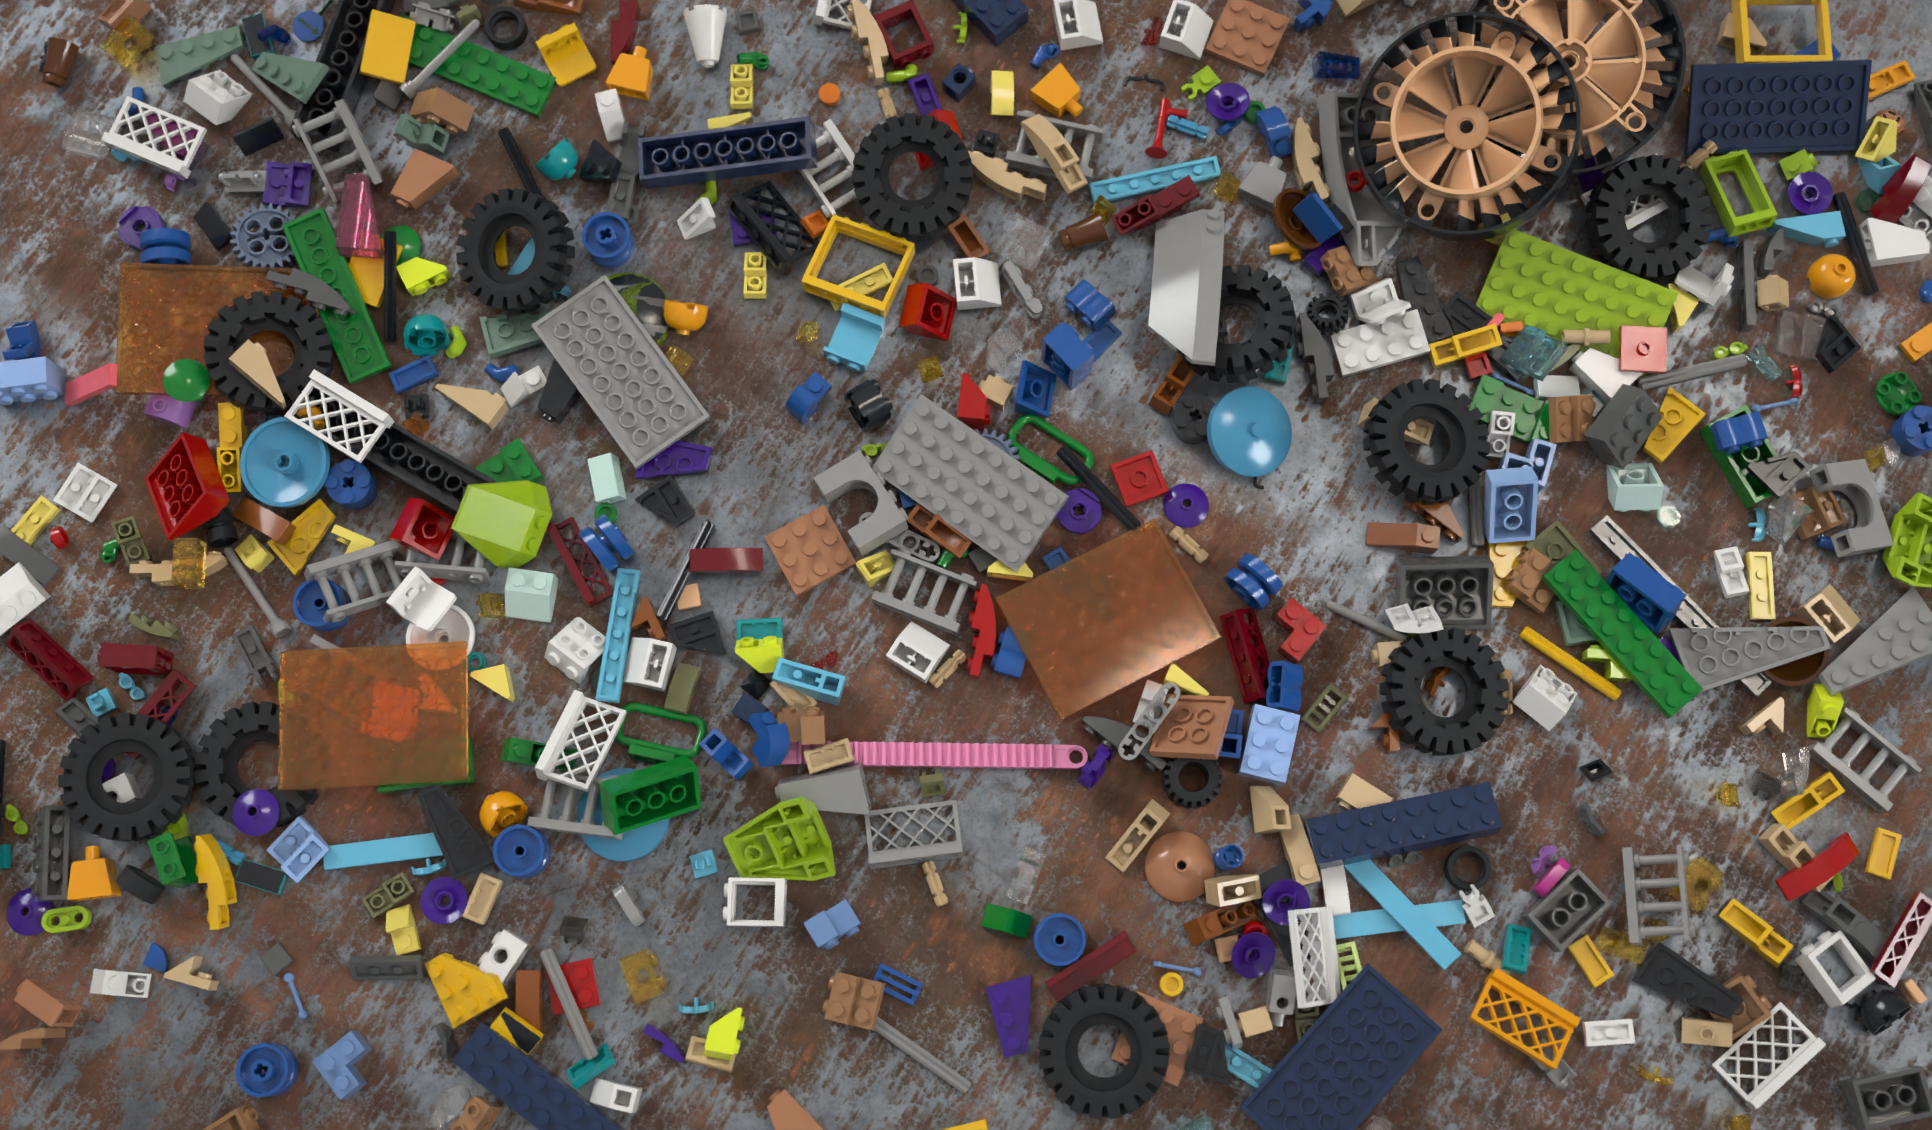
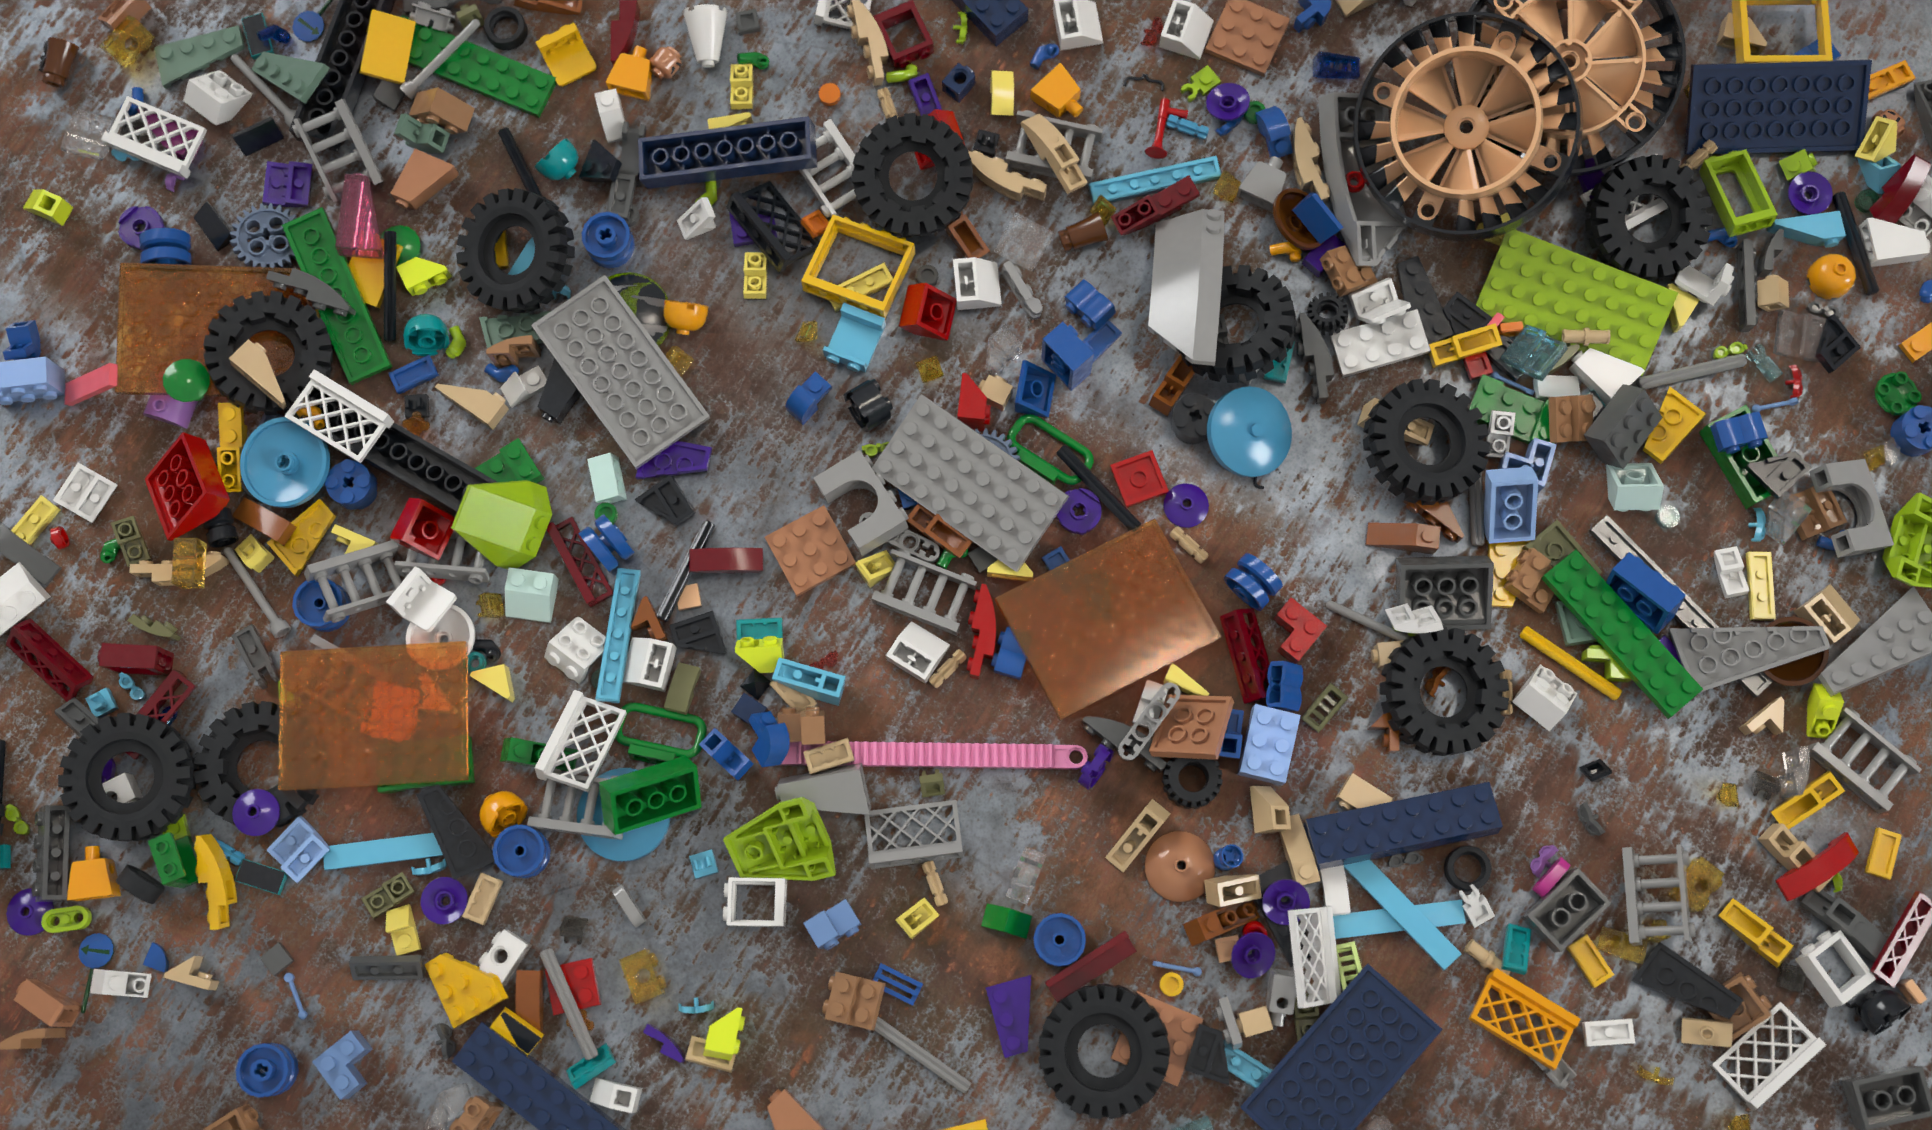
(48, 206): none -> neon yellow slope
(94, 953): none -> blue piece
(243, 181): light grey hinge -> none
(488, 647): none -> black arm
(510, 350): none -> medium nougat slope
(665, 62): none -> nougat head
(917, 918): none -> light yellow slope
(1341, 217): black tile -> none
(1642, 349): plate -> none

